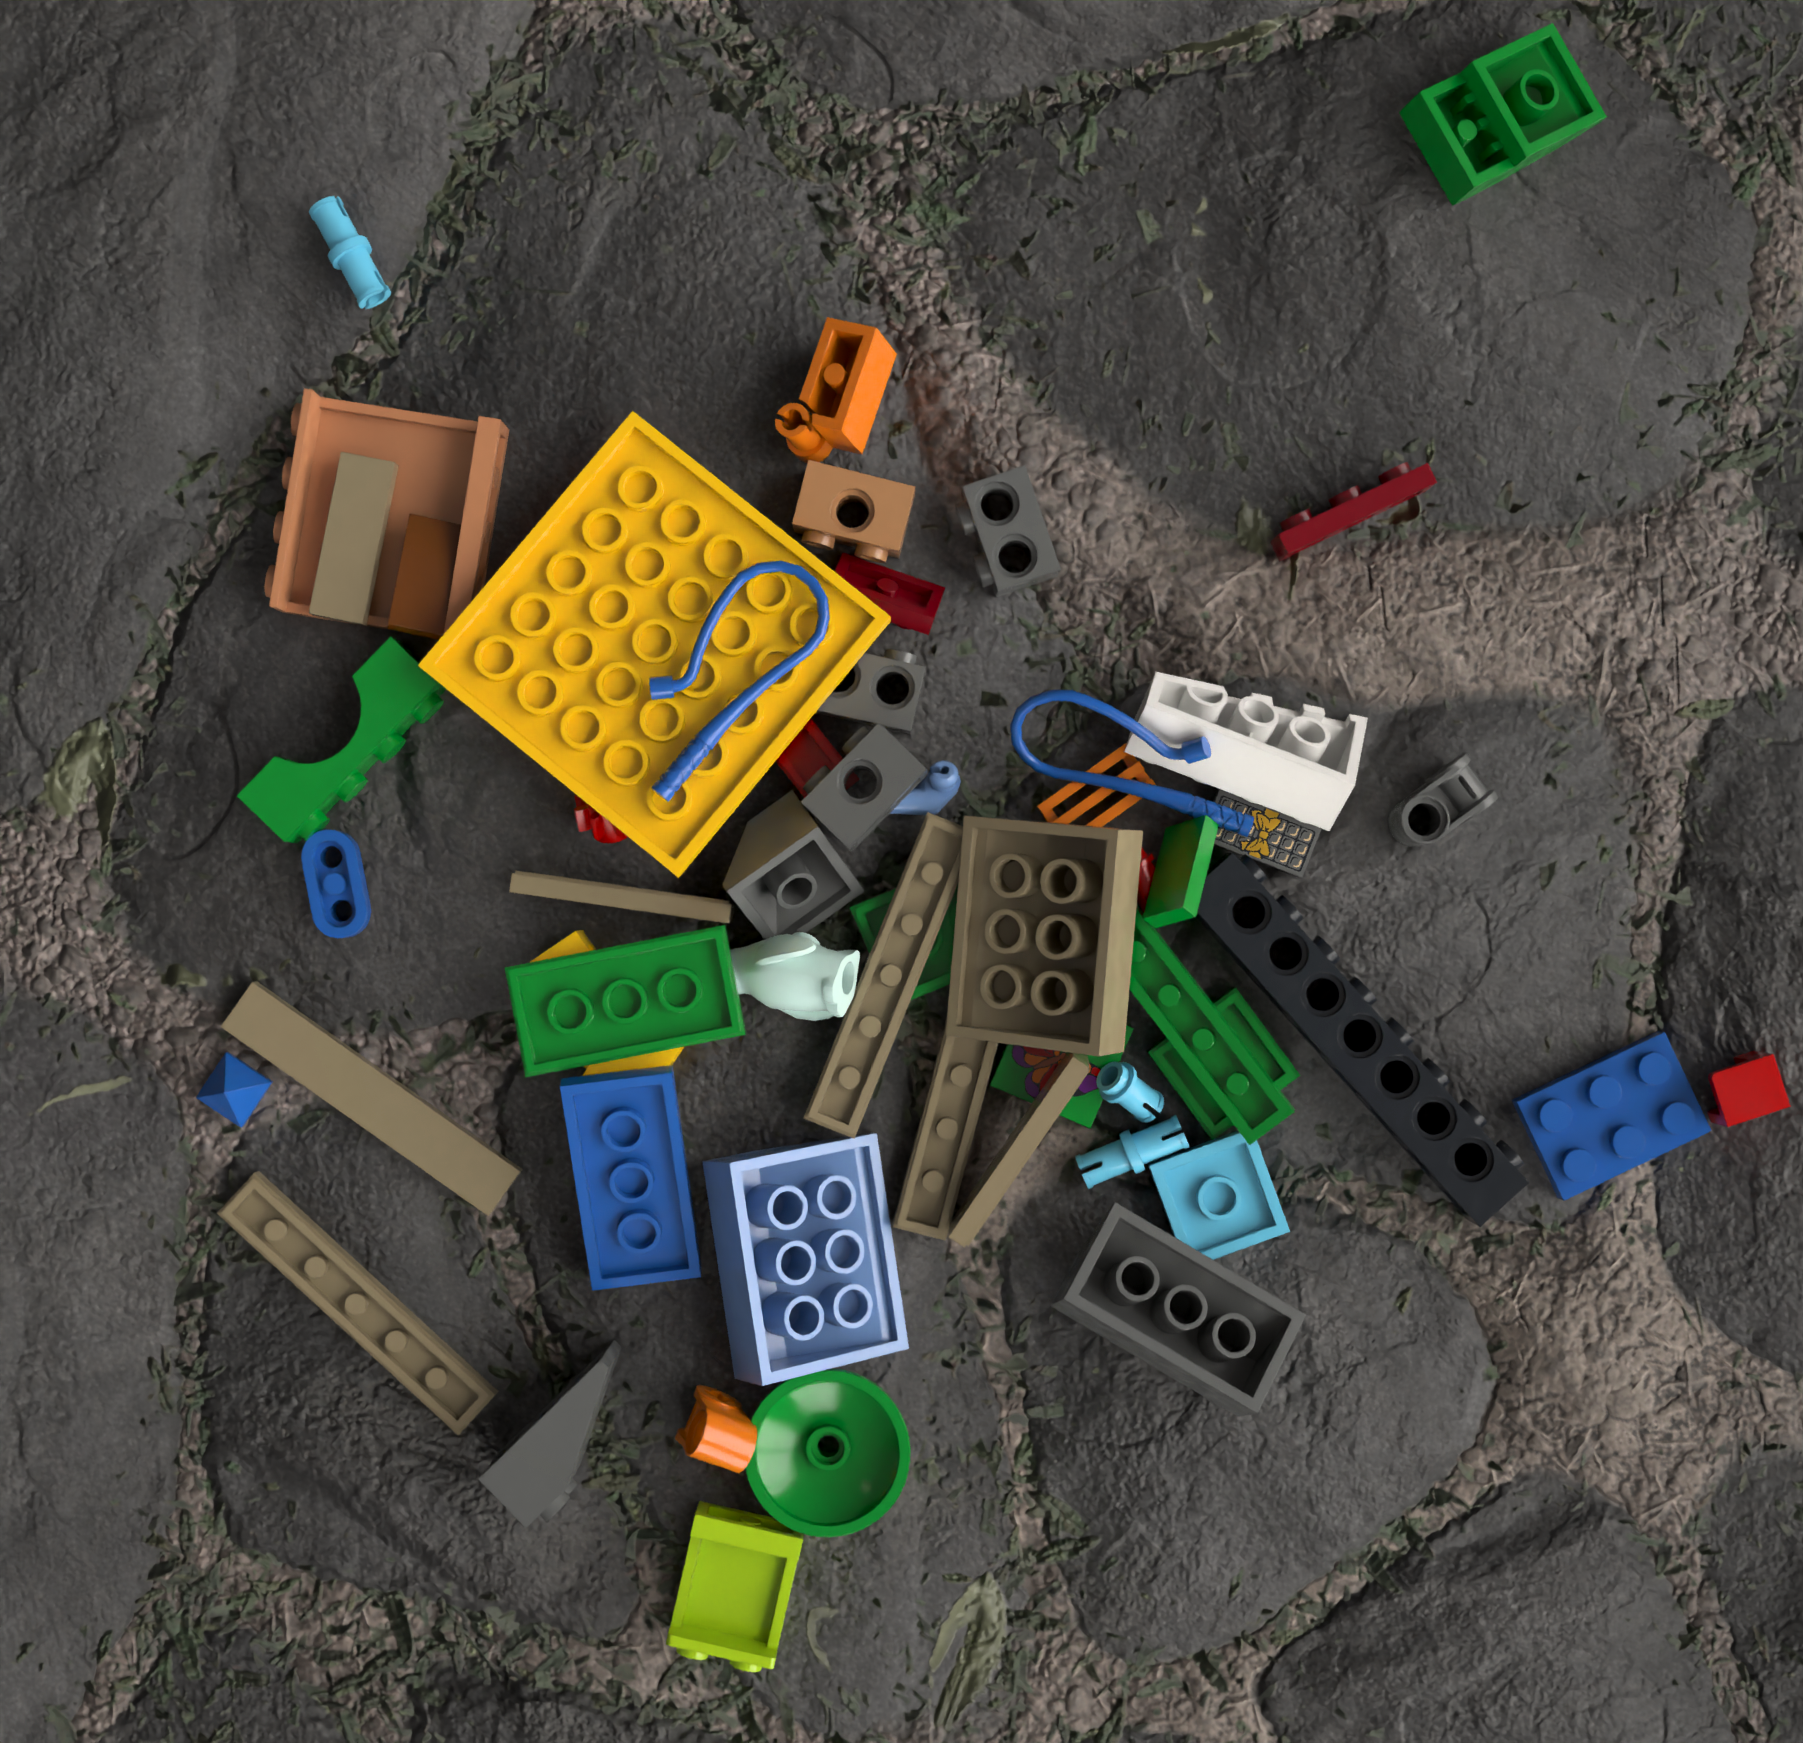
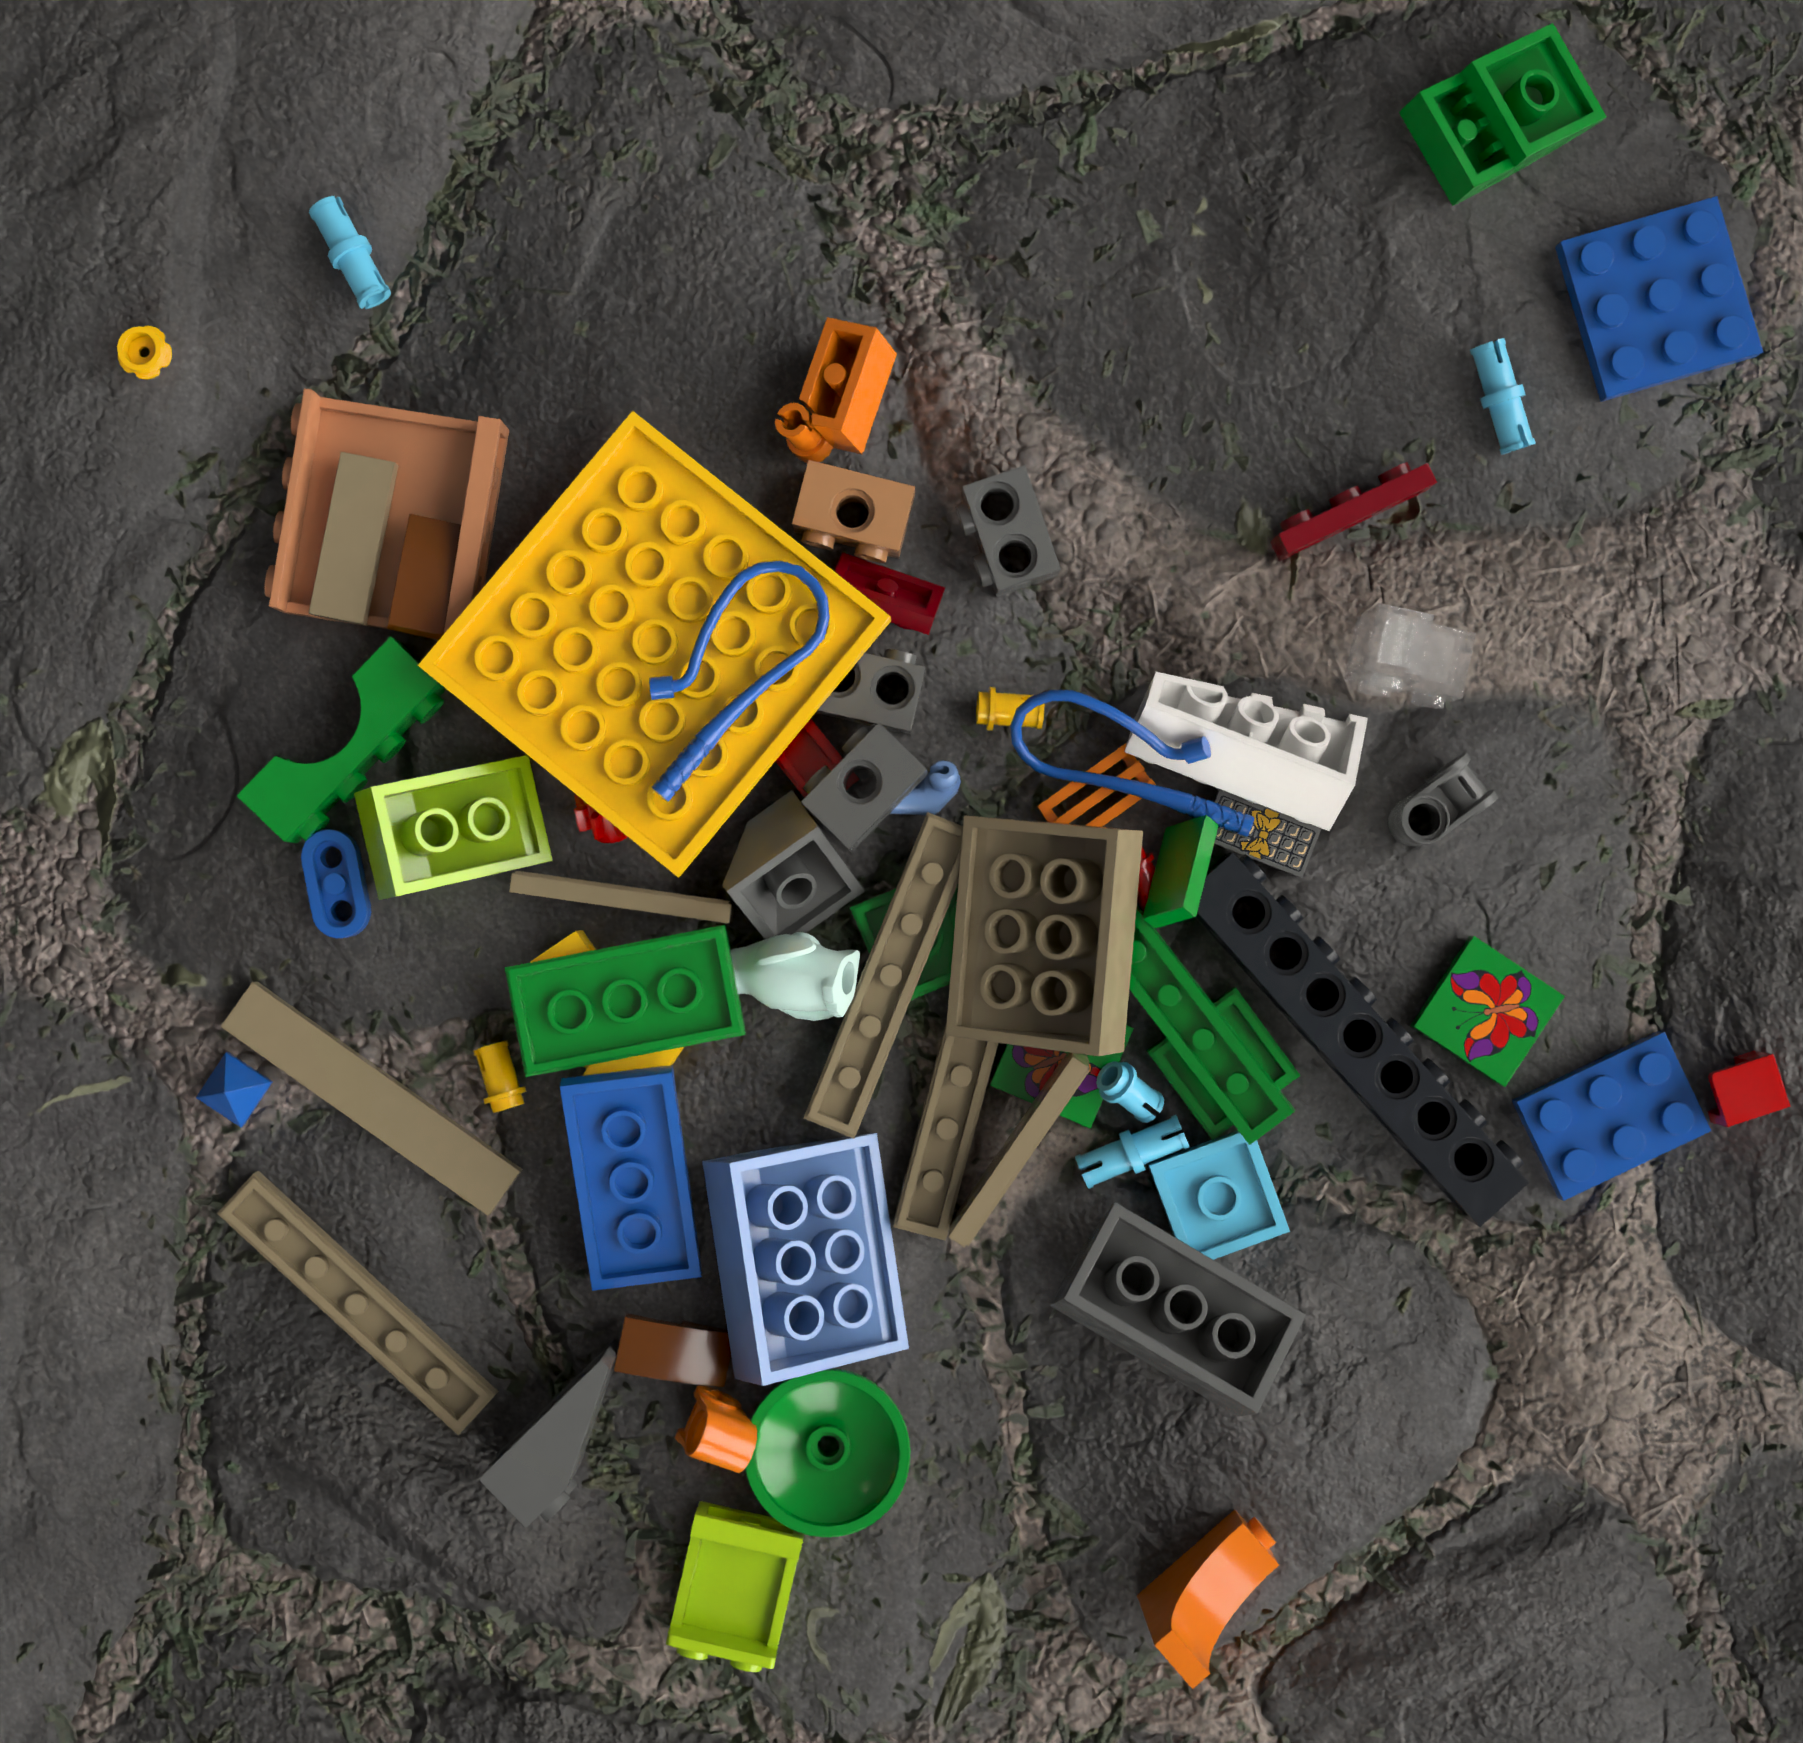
(132, 343): none -> yellow plate
(452, 826): none -> lime slope
(499, 1077): none -> yellow pin
(673, 1351): none -> reddish brown slope
(999, 709): none -> yellow pin
(1203, 1590): none -> orange arch
(1409, 654): none -> clear brick
(1487, 1011): none -> green tile
(1502, 396): none -> medium azure pin
(1658, 299): none -> blue plate

